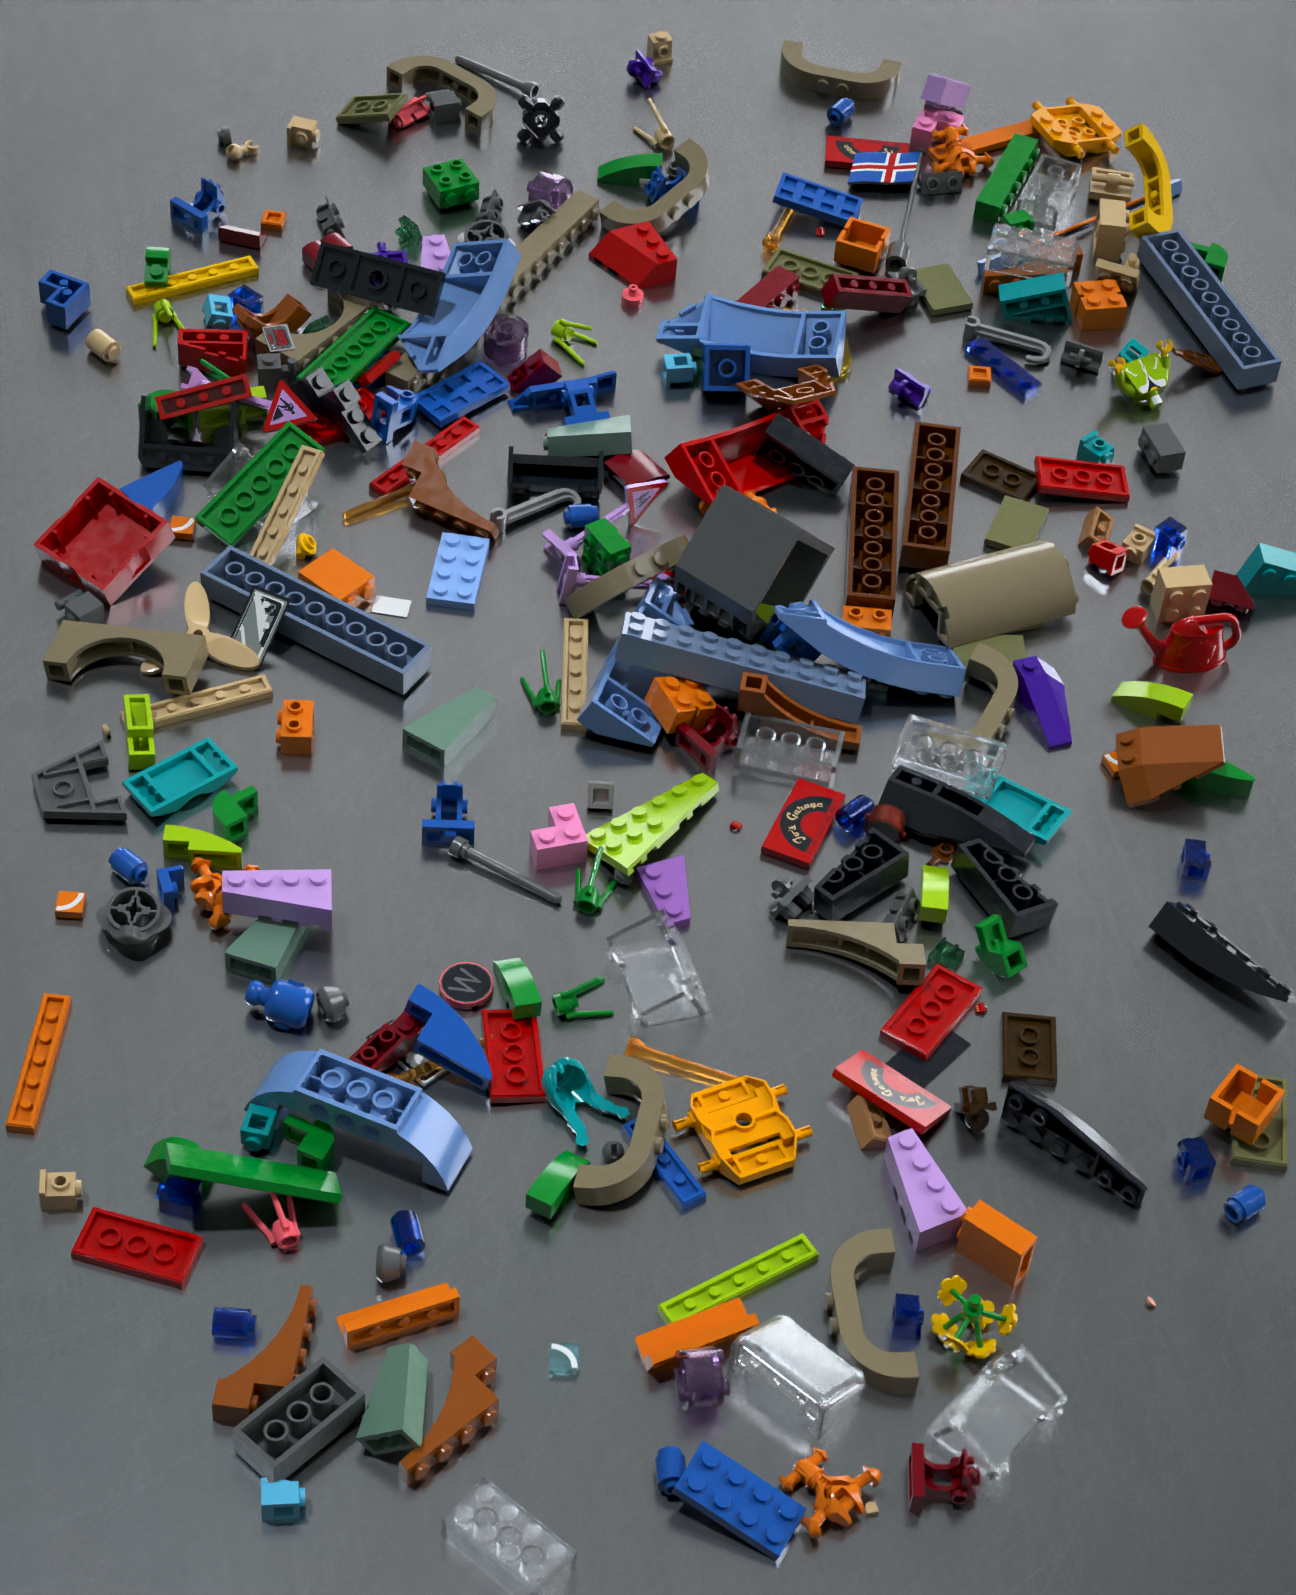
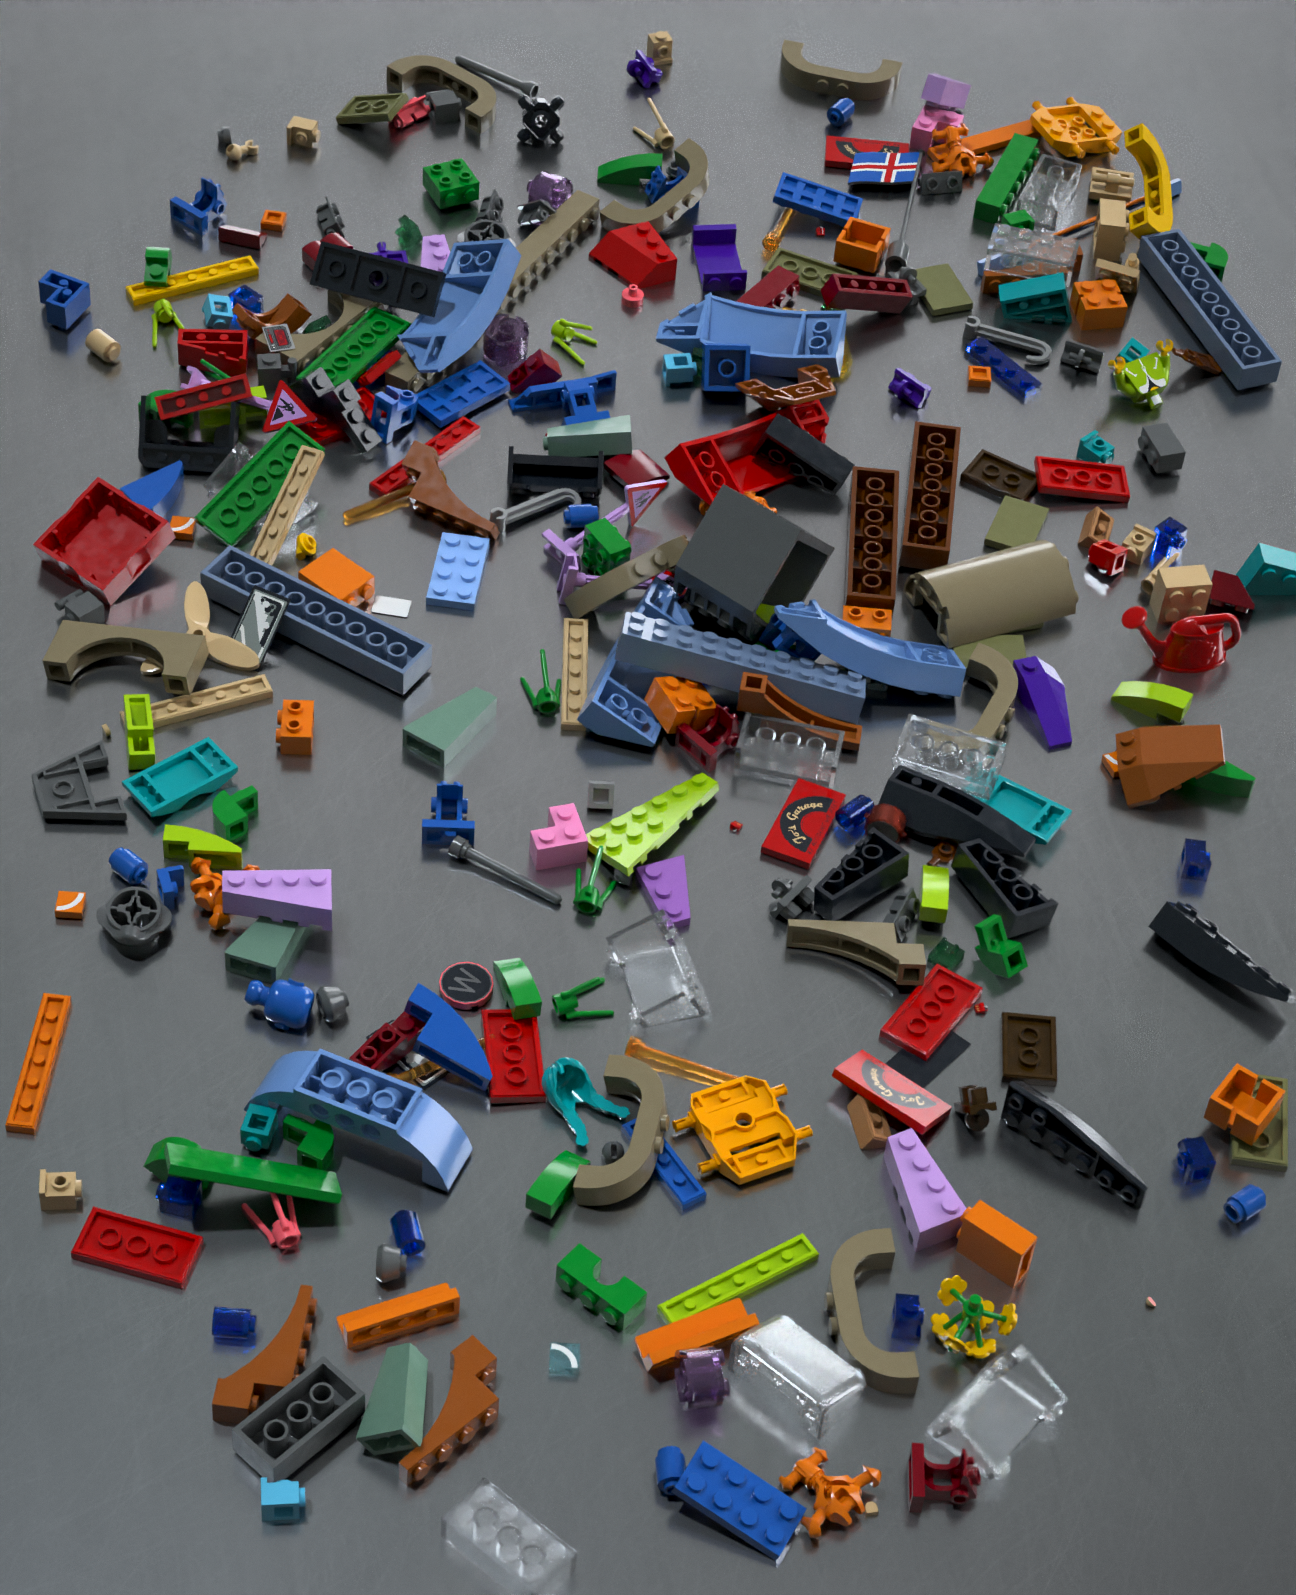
(616, 1302): none -> green arch
(718, 257): none -> dark purple panel

